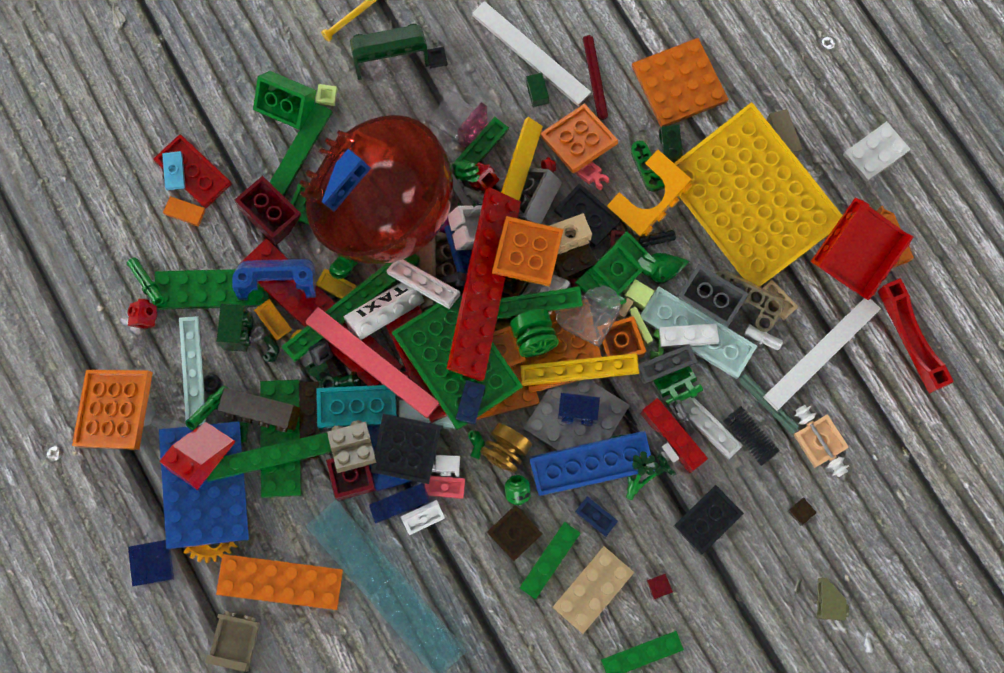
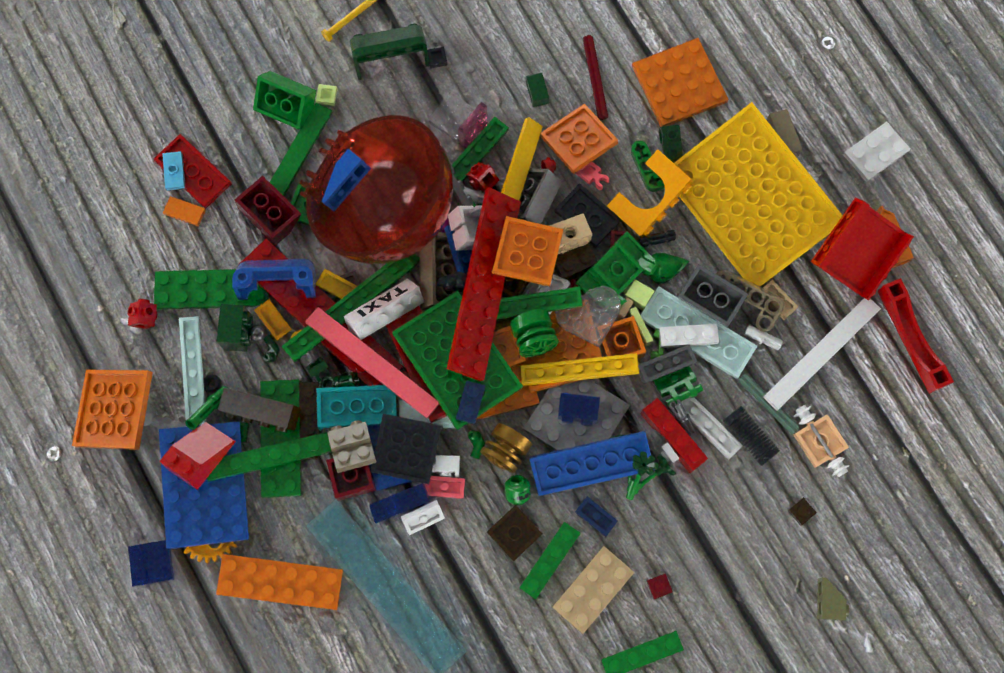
(148, 286): green pin -> none
(234, 641): dark tan panel -> none
(320, 352): black tile -> none
(342, 267): green arm -> none
(424, 283): white tile -> none
(466, 170): green arm -> none
(531, 54): white tile -> none
(708, 520): black plate -> none

